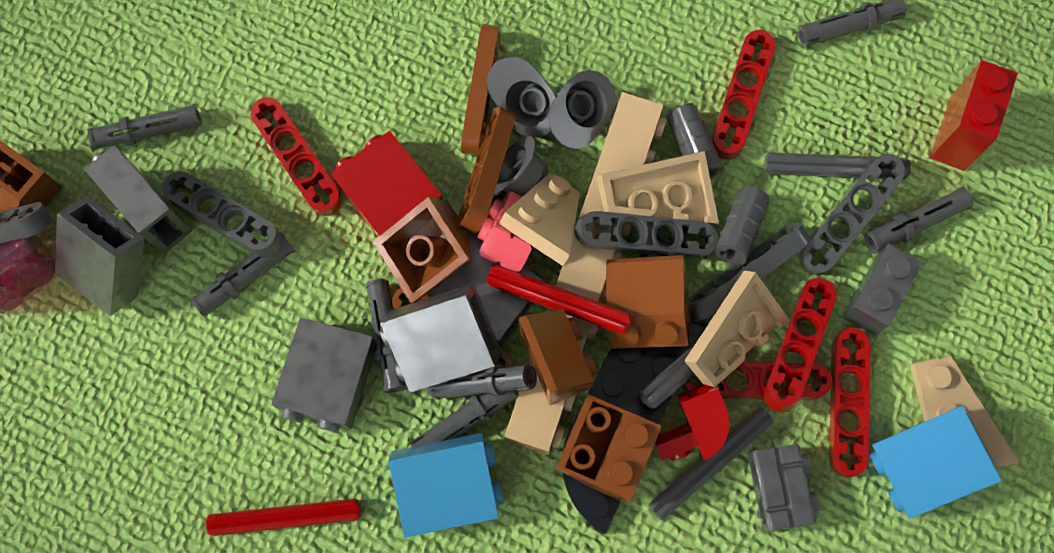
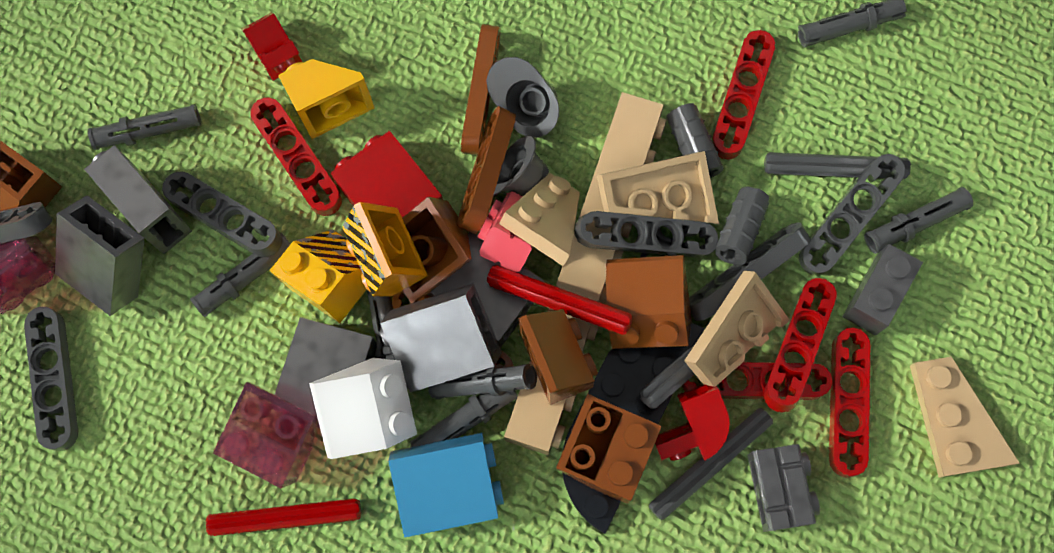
(43, 380): none -> dark grey beam
(267, 436): none -> clear pink slope
(271, 45): none -> red brick
(322, 273): none -> yellow slope
(326, 94): none -> yellow slope
(363, 408): none -> white slope
(382, 249): none -> light orange slope
(582, 109): dark grey piece -> none
(935, 463): dark azure brick -> none
(974, 115): red brick -> none

